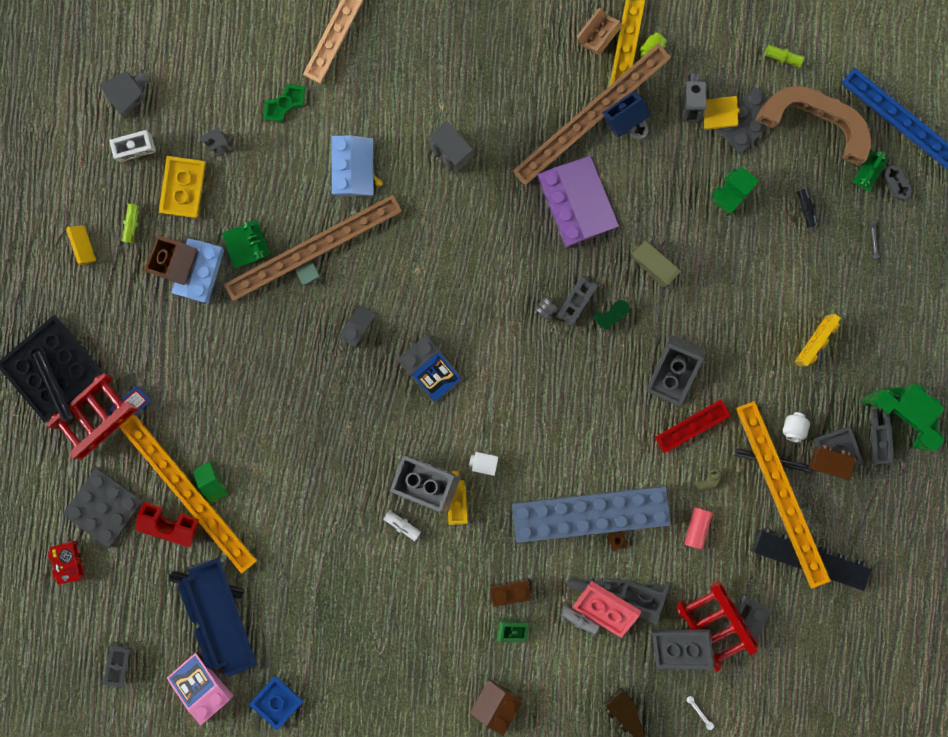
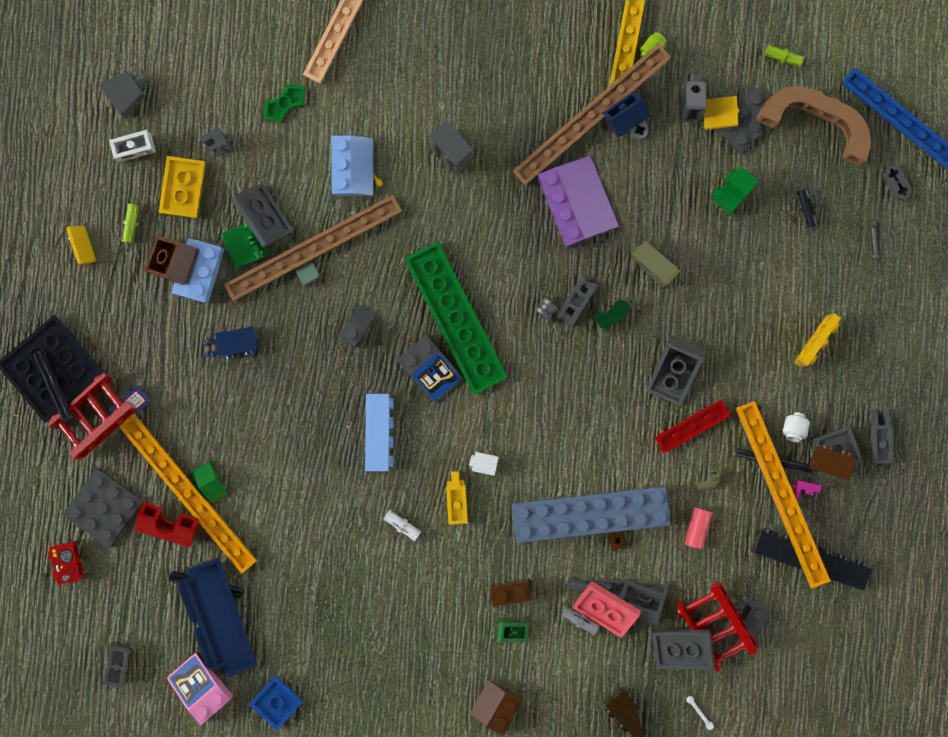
(234, 342): none -> dark blue hinge
(262, 214): none -> dark grey plate
(378, 432): none -> light blue brick
(425, 483): dark grey brick -> none
(455, 318): none -> green plate
(599, 31): medium nougat bracket -> none
(808, 488): none -> dark pink bracket
(870, 170): green hinge -> none
(913, 407): green piece -> none

